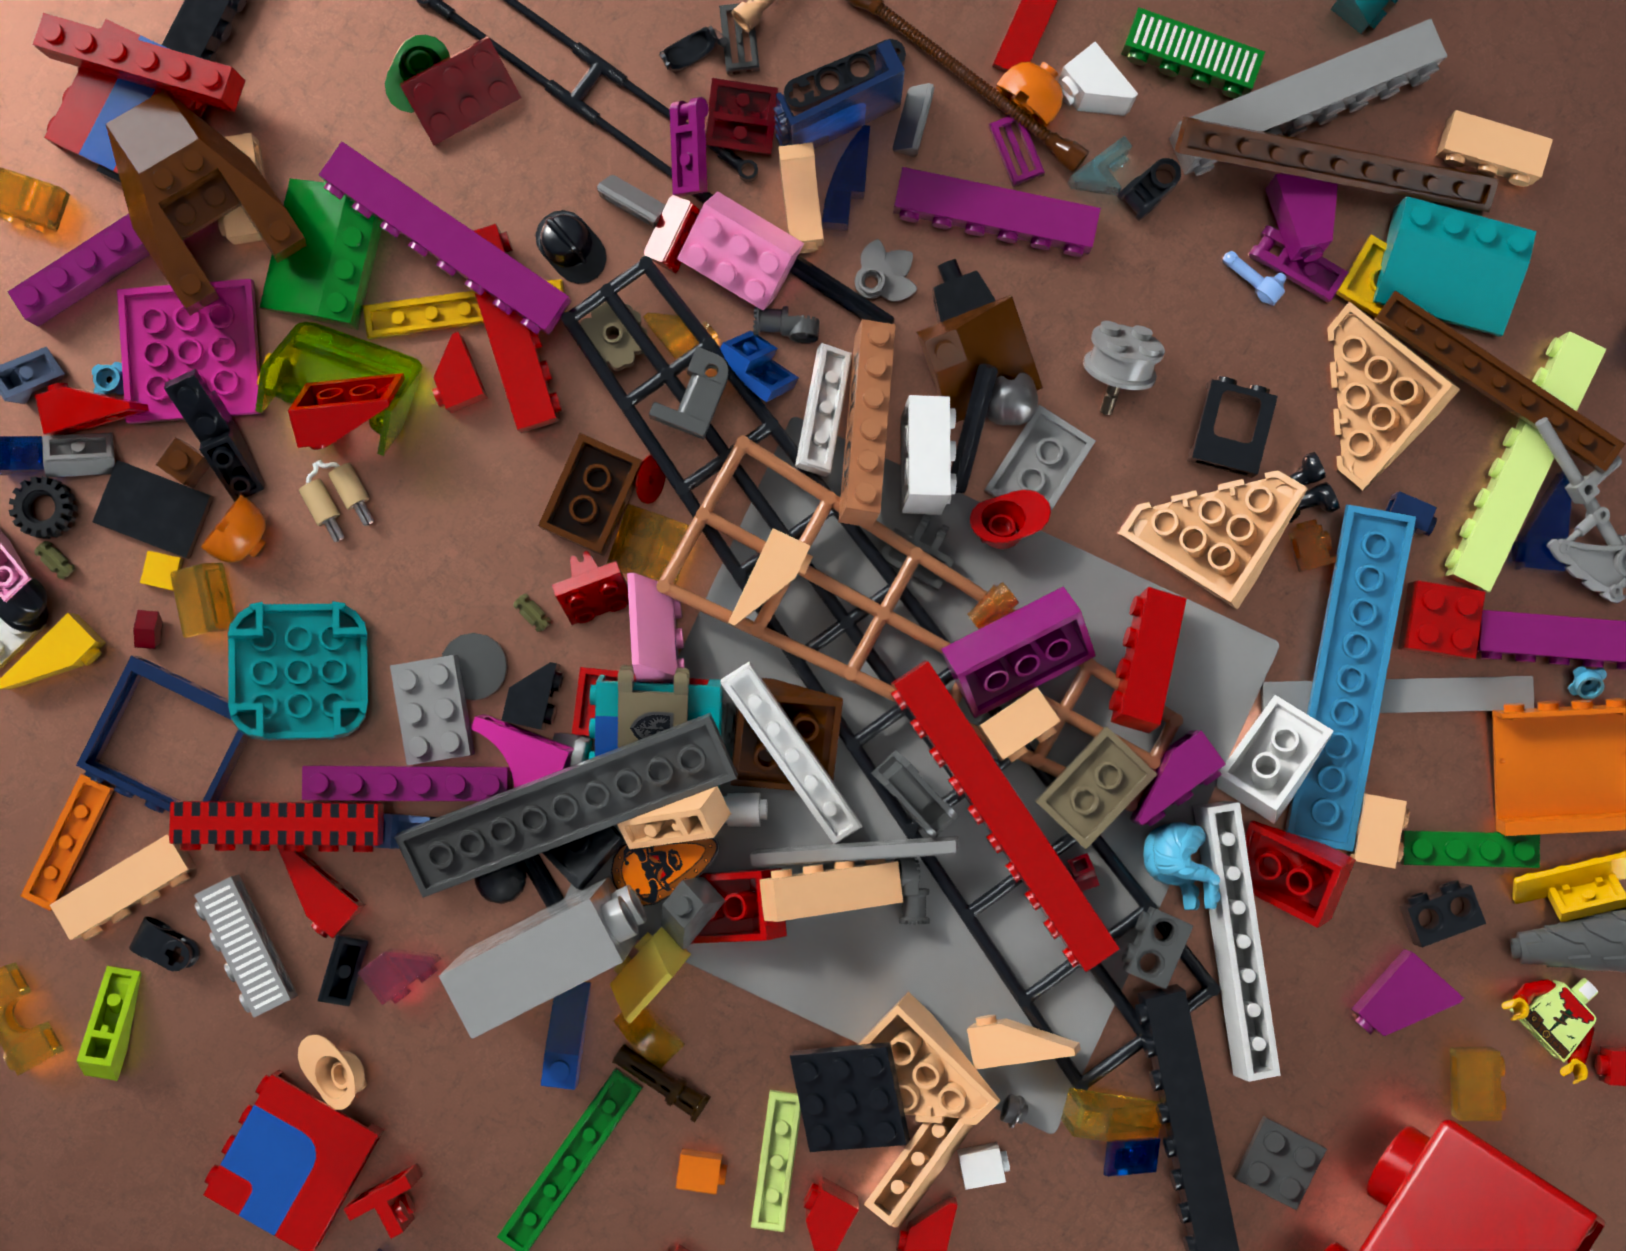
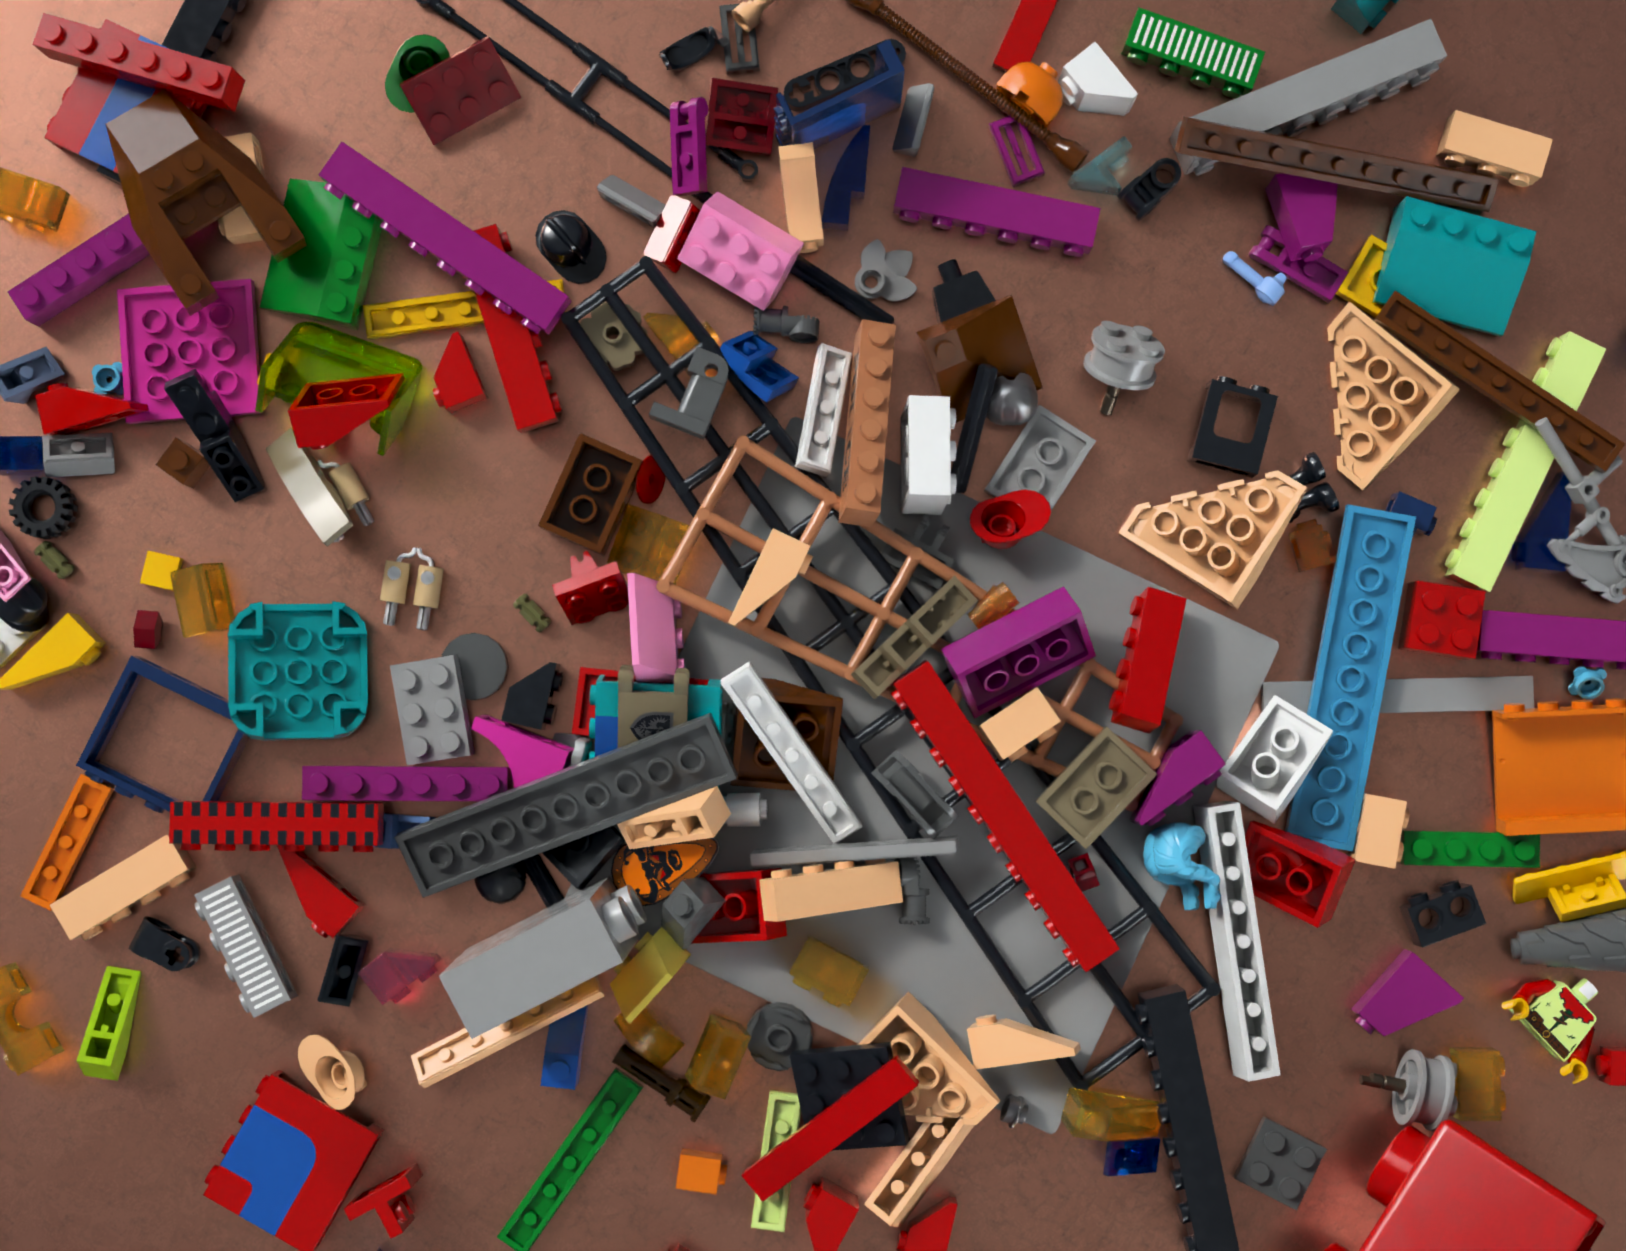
(152, 509): black tile -> none
(237, 533): orange cylinder -> none
(309, 488): none -> slope
(426, 591): none -> tan piece
(461, 1051): none -> light nougat tile
(717, 1056): none -> clear yellow brick
(776, 1033): none -> dark grey tile
(828, 971): none -> clear yellow brick
(830, 1128): none -> red tile
(914, 637): none -> dark tan slope
(983, 1165): white brick -> none
(1165, 950): dark grey brick -> none
(1420, 1089): none -> light grey wheel

